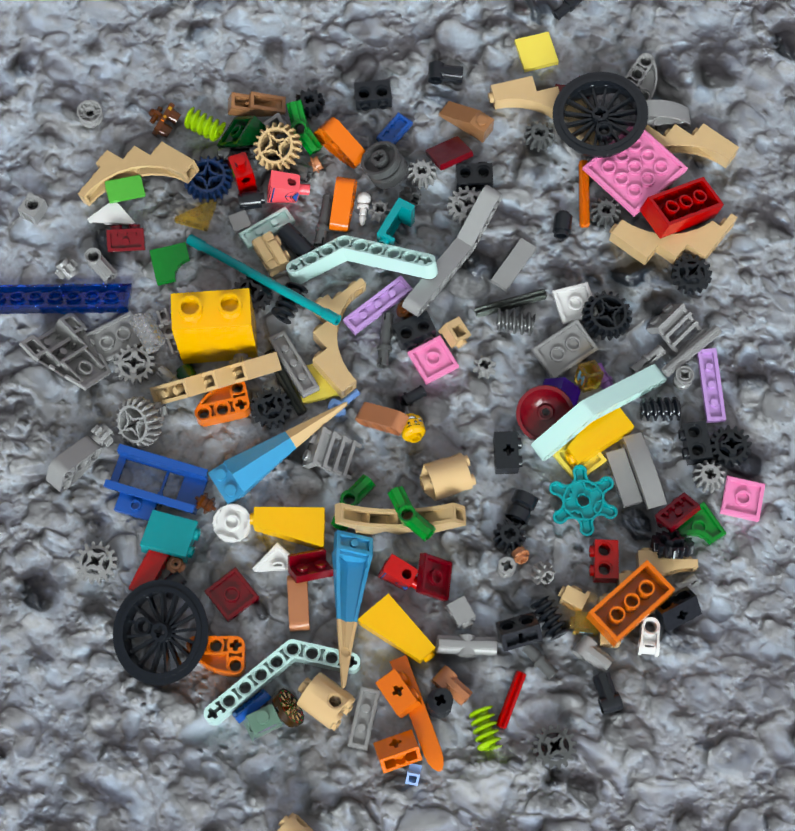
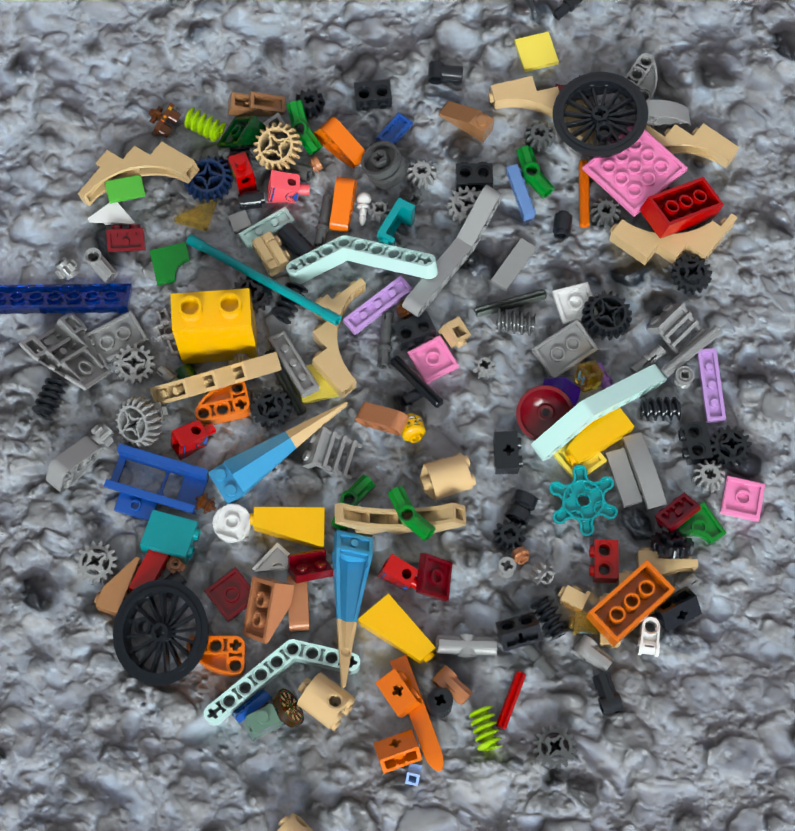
(33, 215): light grey brick -> none
(48, 398): none -> black piece
(86, 108): light grey wheel -> none
(117, 589): none -> medium nougat slope
(147, 332): clear piece -> none
(190, 438): none -> red torso
(266, 607): none -> nougat slope
(350, 397): medium blue bar -> none
(363, 718): light grey tile -> none
(417, 381): none -> black axle
(449, 153): dark red tile -> none
(461, 613): light grey brick -> none
(520, 192): none -> medium blue piece
(538, 180): none -> green piece

